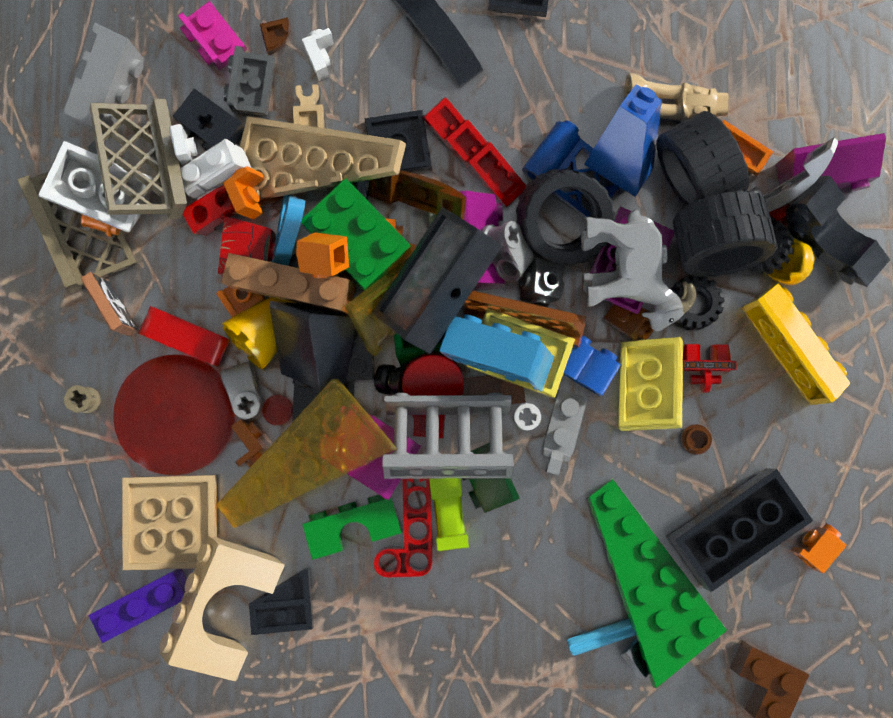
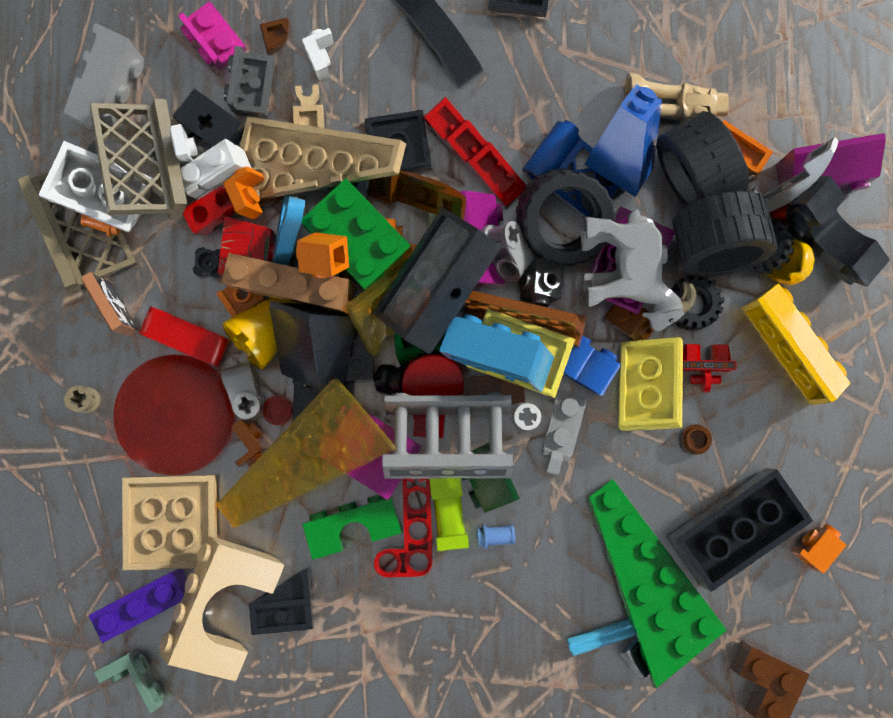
(138, 669): none -> sand green bracket
(202, 257): none -> black plate
(495, 536): none -> medium blue pin

